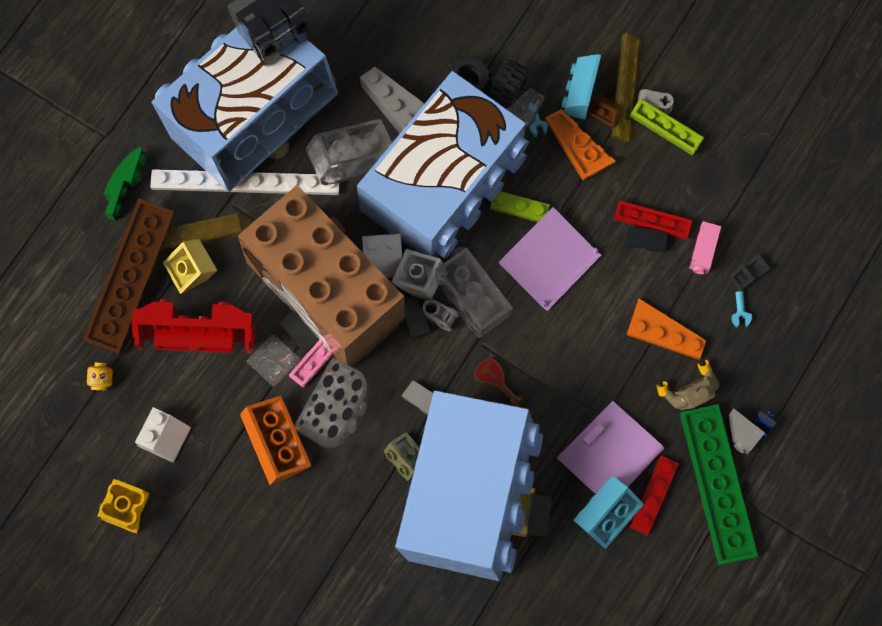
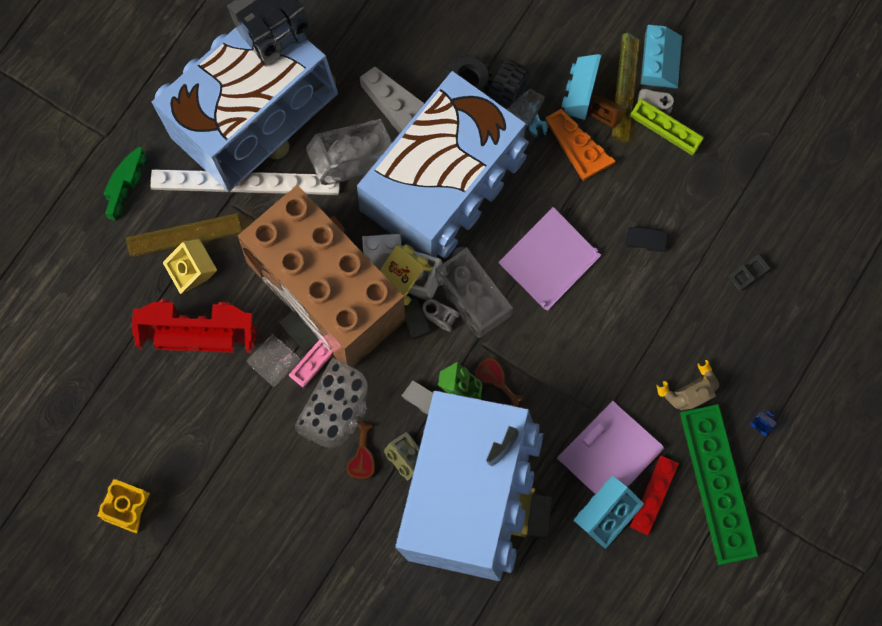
(99, 376): yellow head -> none
(128, 276): reddish brown plate -> none
(162, 435): white slope -> none
(275, 439): orange slope -> none
(362, 464): none -> reddish brown piece
(404, 268): none -> light yellow panel
(460, 382): none -> bright green slope
(498, 450): none -> pearl dark grey slope
(519, 206): lime plate -> none
(653, 219): red plate -> none
(658, 329): orange wing -> none
(661, 57): none -> medium azure slope
(705, 248): bright pink window -> none
(741, 311): medium azure bar -> none
(743, 432): light grey slope -> none

